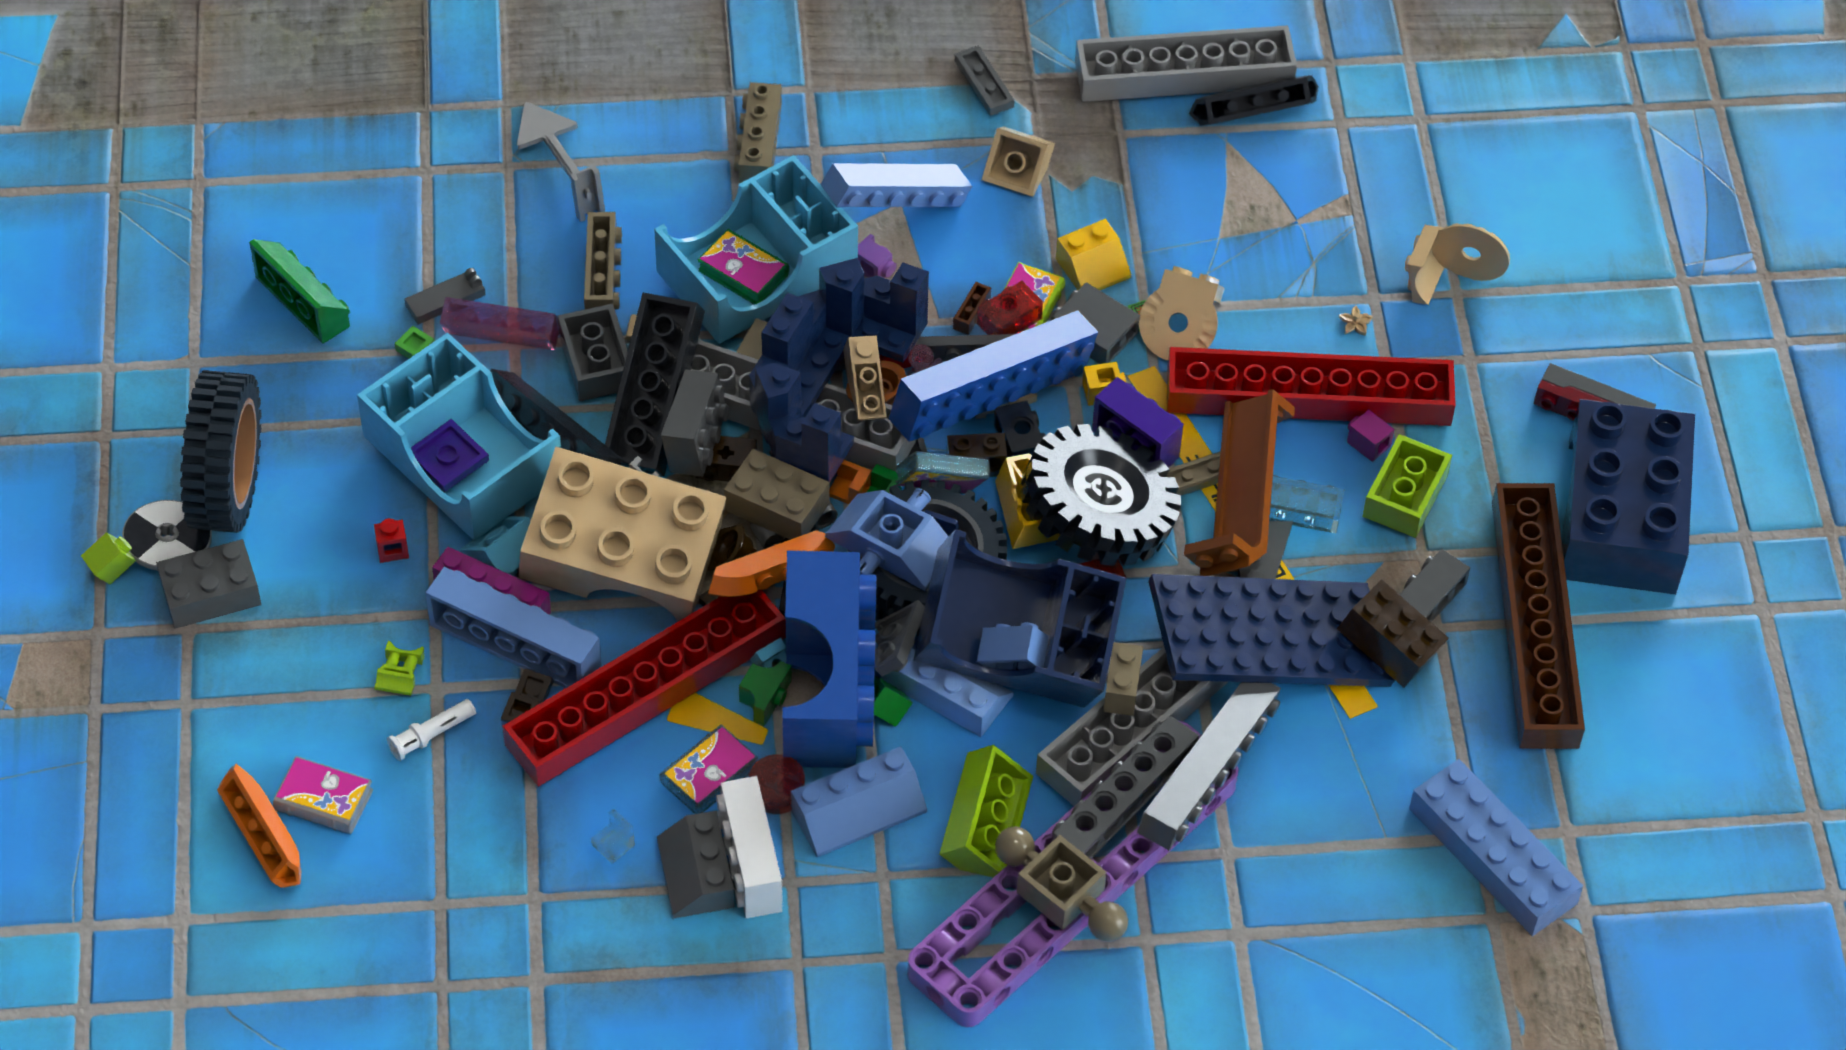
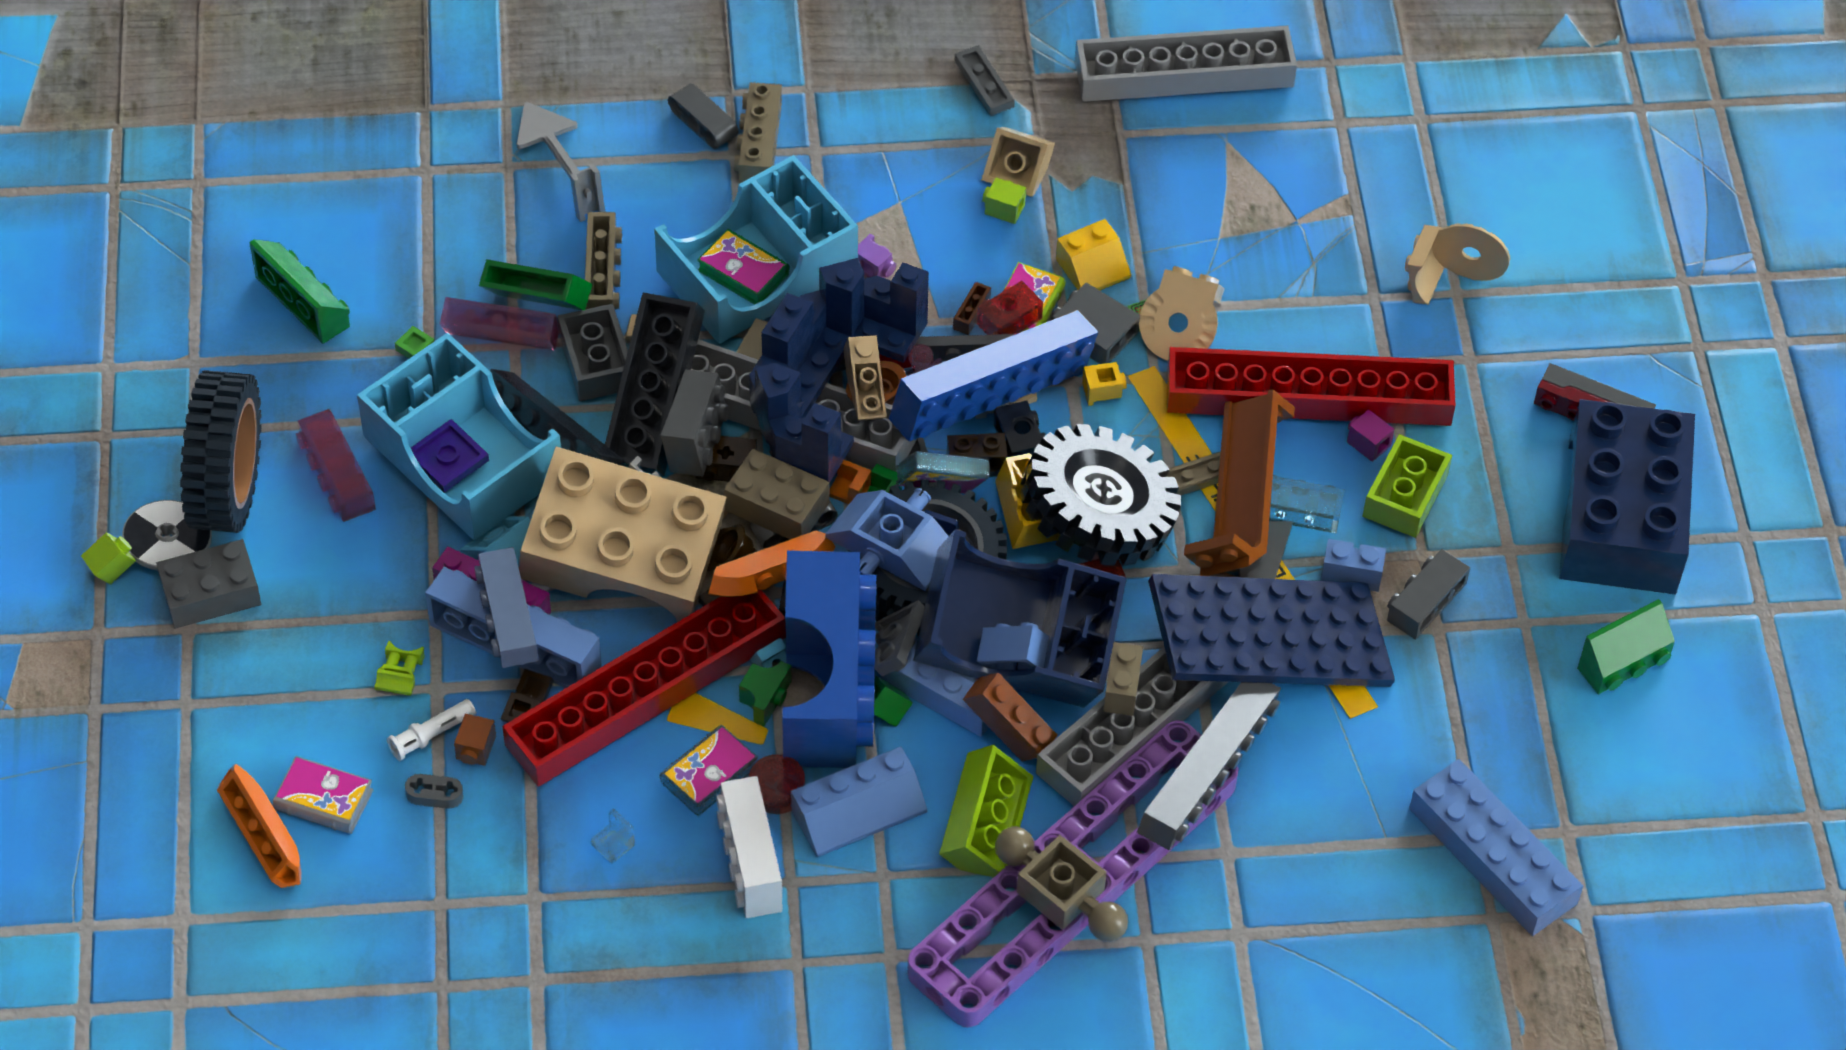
(336, 465): none -> clear pink brick
(391, 532): red brick -> none
(430, 301): dark grey hinge -> none
(434, 791): none -> dark grey beam
(475, 739): none -> dark orange brick
(507, 607): none -> sand blue brick
(535, 284): none -> green brick
(696, 866): dark grey slope -> none
(703, 116): none -> dark grey beam
(896, 185): medium blue brick -> none
(1004, 200): none -> lime brick
(1009, 716): none -> dark orange brick
(1123, 805): dark grey brick -> none
(1131, 413): dark purple brick -> none
(1254, 100): black brick -> none
(1352, 564): none -> medium blue piece
(1356, 321): tan plant -> none
(1392, 633): dark brown brick -> none
(1537, 616): reddish brown brick -> none
(1627, 648): none -> slope

